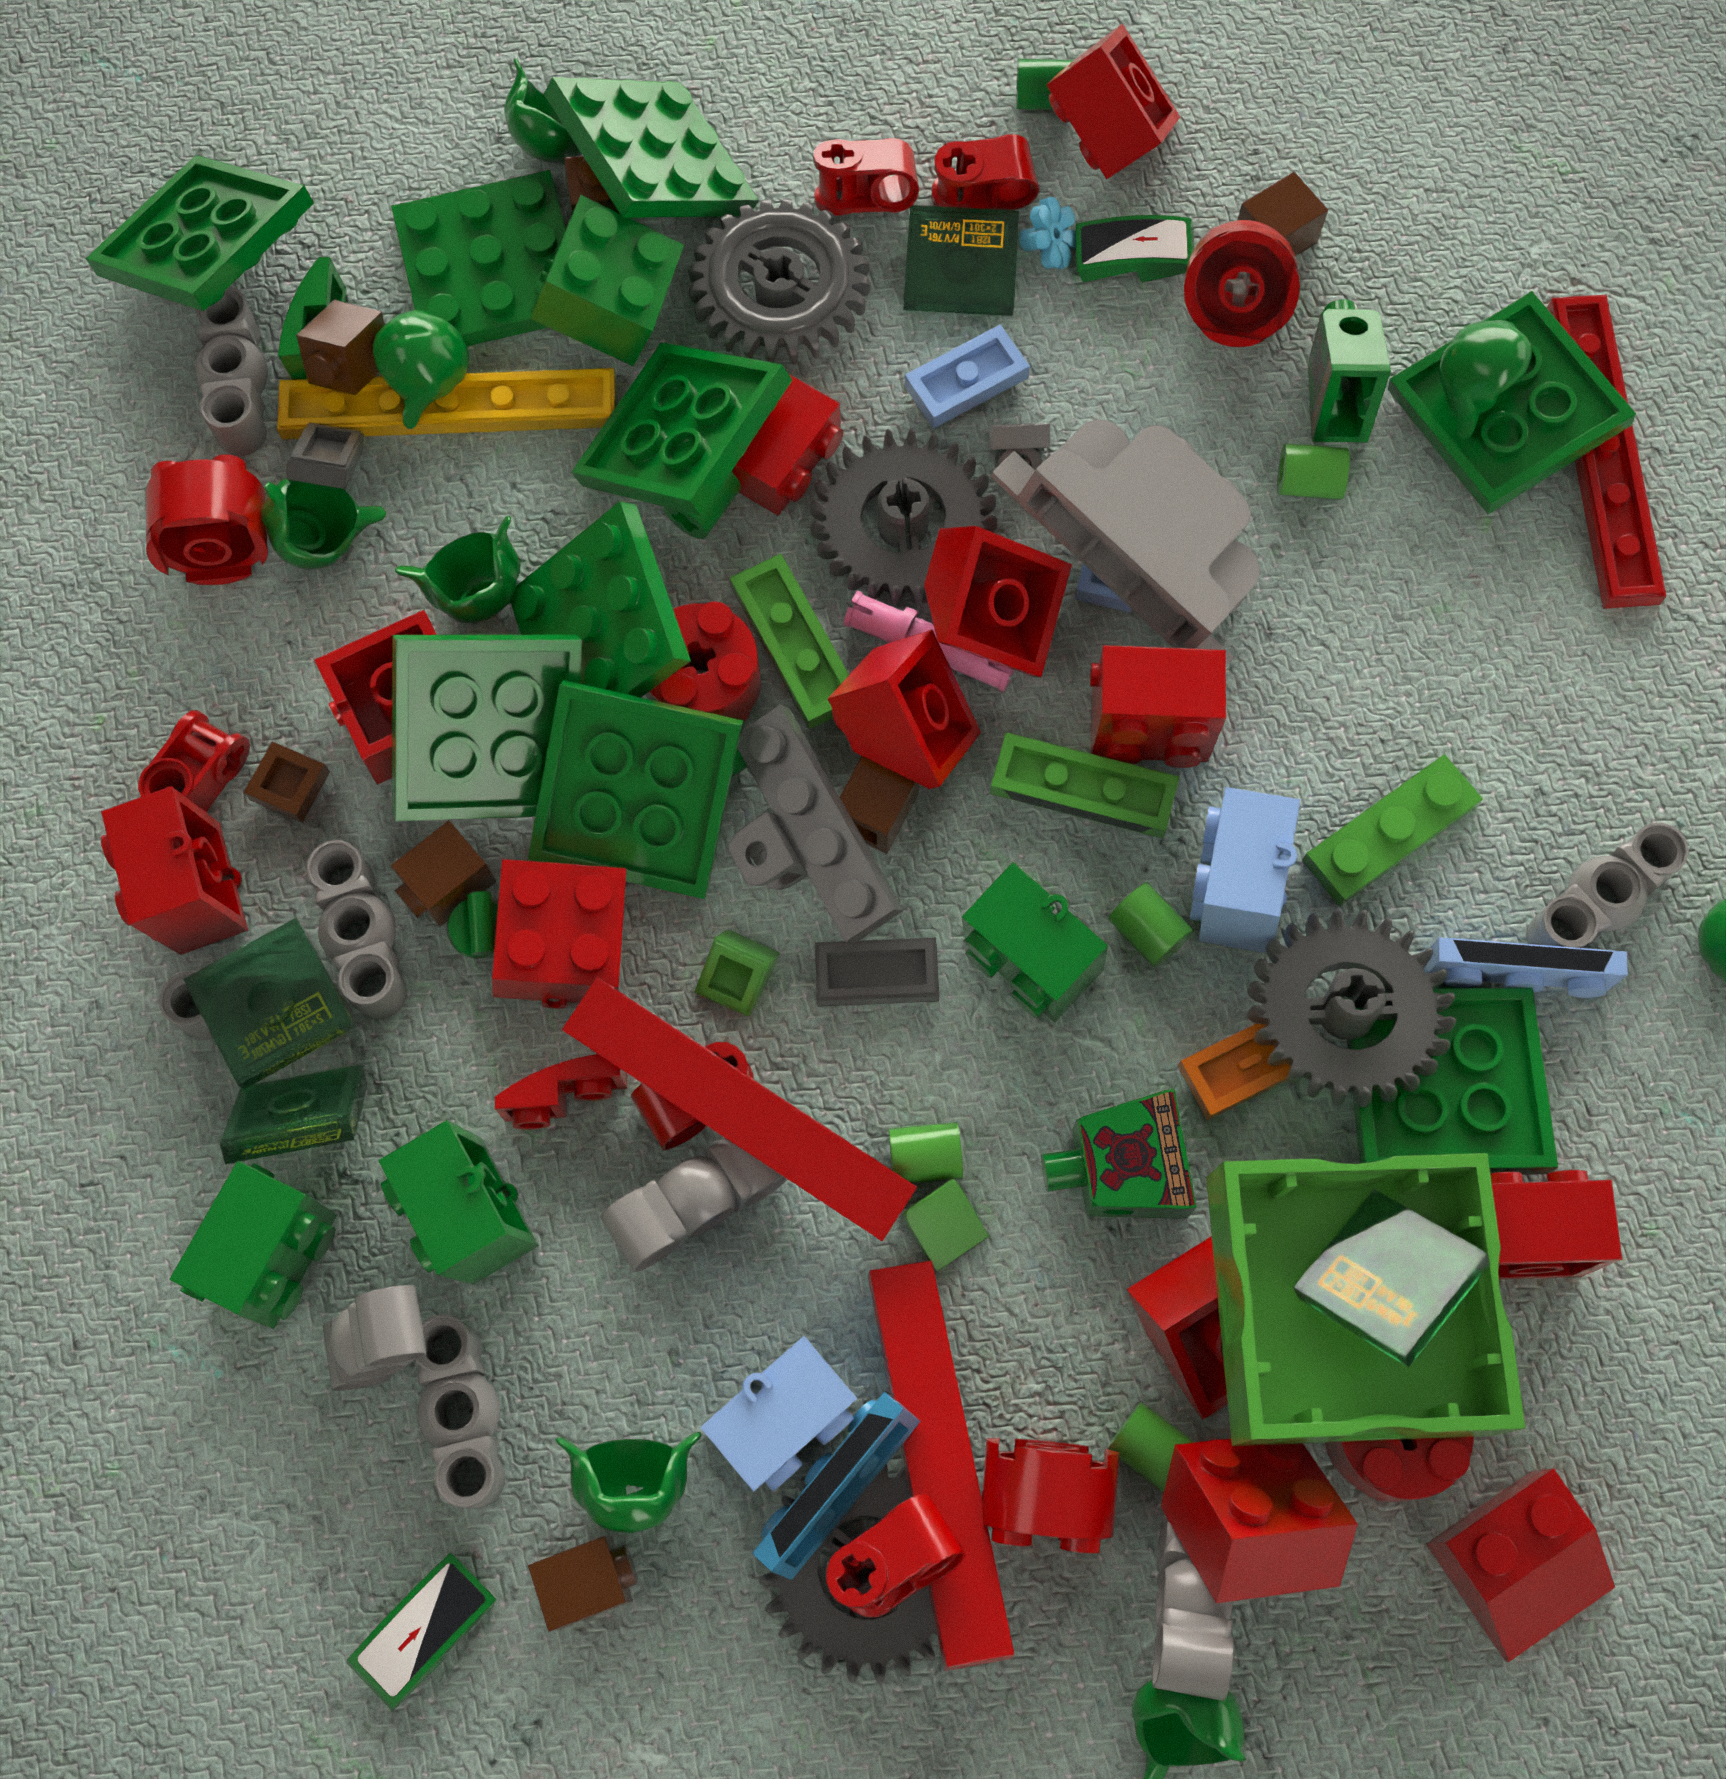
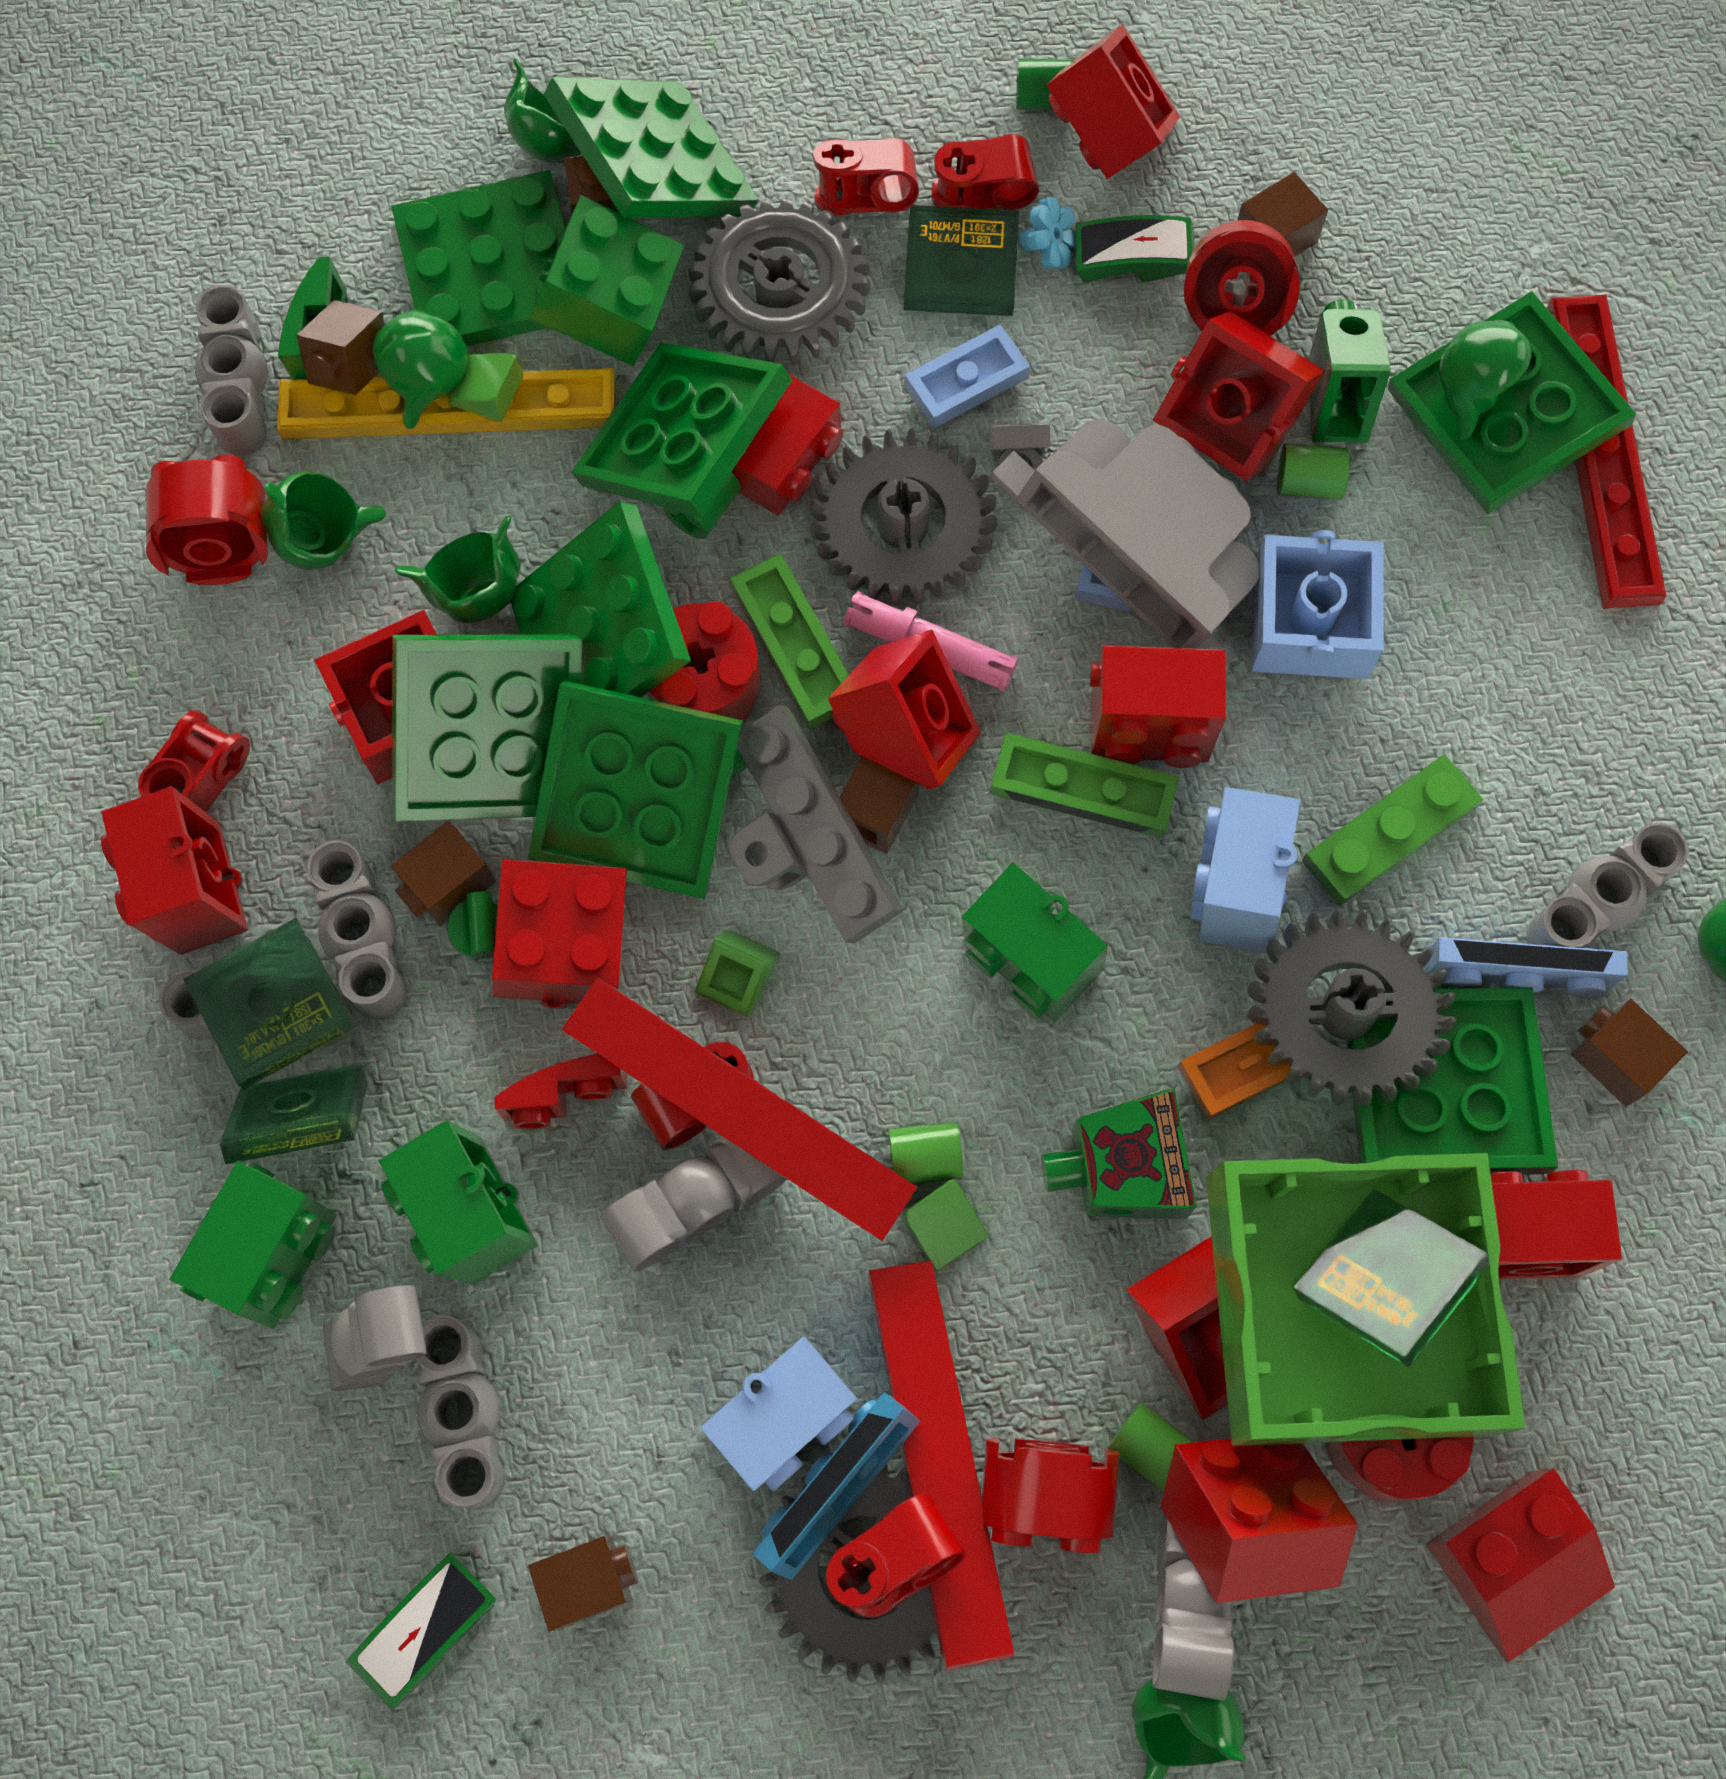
(200, 232): green plate -> none
(287, 782): reddish brown plate -> none
(325, 455): dark grey tile -> none
(488, 385): none -> bright green slope
(605, 1470): green hair -> none
(876, 972): dark grey tile -> none
(995, 597): red slope -> none
(1150, 924): bright green piece -> none
(1237, 394): none -> red brick
(1318, 606): none -> light blue brick
(1627, 1051): none -> reddish brown brick

